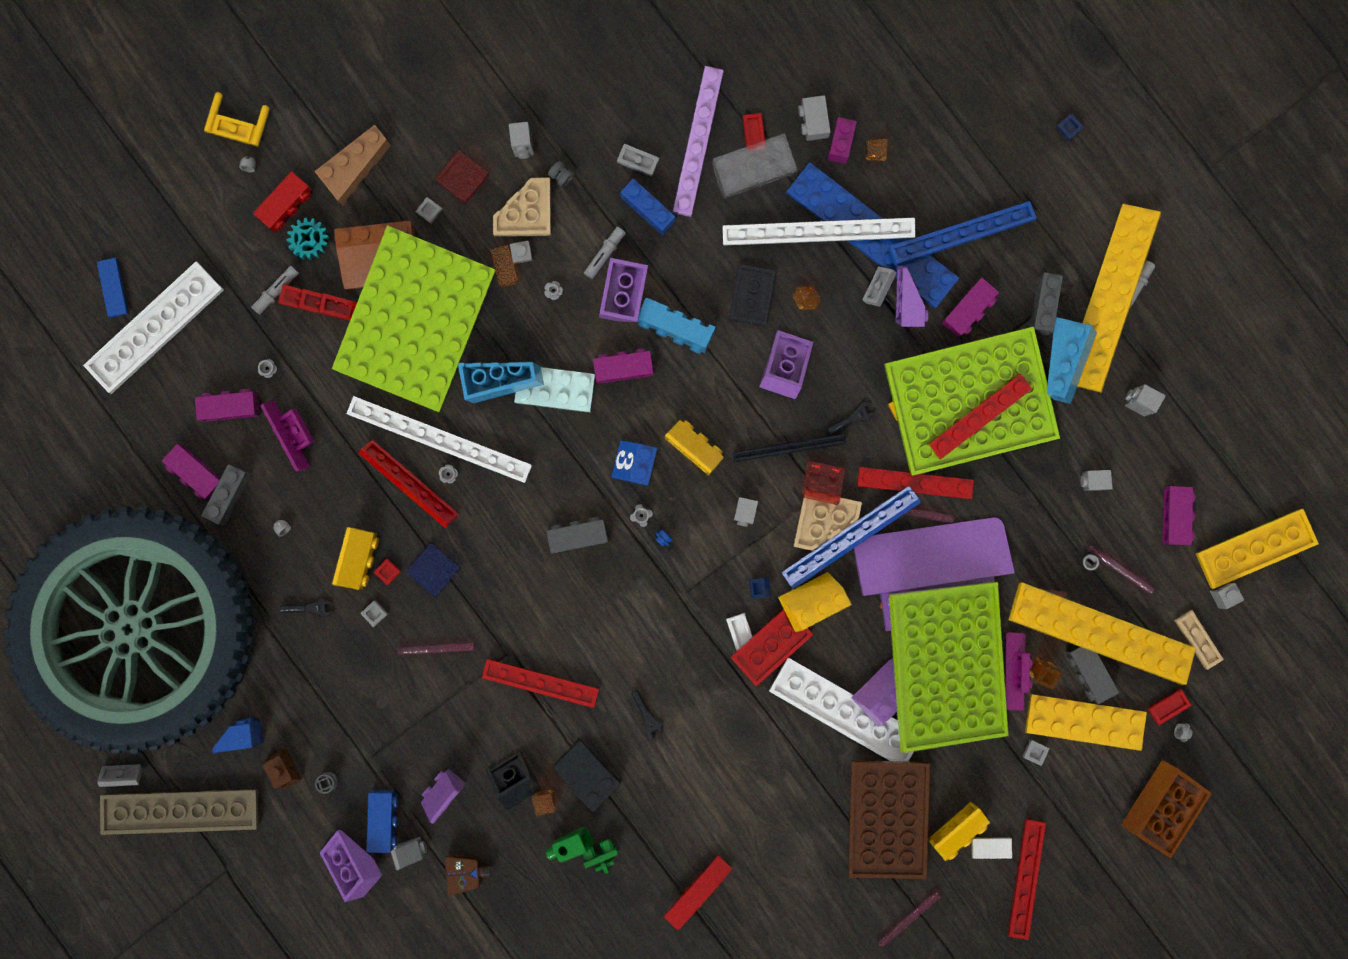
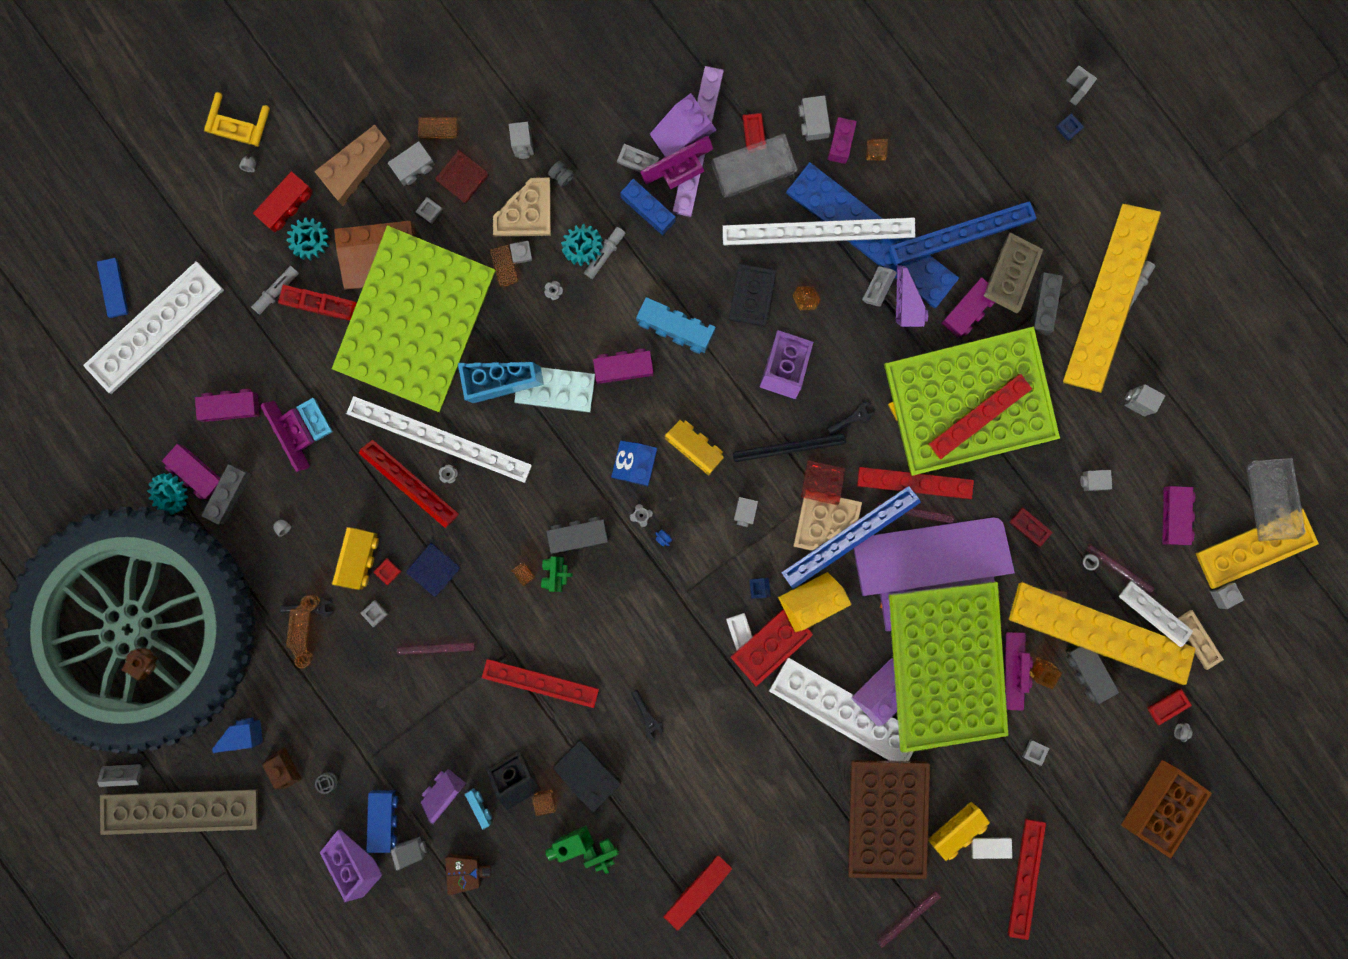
(140, 663): none -> reddish brown brick
(167, 493): none -> teal gear
(262, 368): light grey plate -> none
(299, 630): none -> clear orange plate
(314, 419): none -> medium azure plate
(411, 163): none -> light grey piece
(437, 127): none -> clear orange tile
(475, 800): none -> medium azure plate
(523, 574): none -> clear orange slope
(558, 574): none -> green hips
(585, 251): none -> teal gear
(623, 291): medium lavender slope -> none
(680, 165): none -> magenta bracket
(682, 126): none -> medium lavender slope
(1013, 272): none -> dark tan plate
(1030, 527): none -> dark red plate
(1068, 357): dark azure wedge -> none
(1082, 81): none -> light grey panel
(1085, 722): yellow plate -> none
(1156, 614): none -> white plate
(1275, 499): none -> clear brick

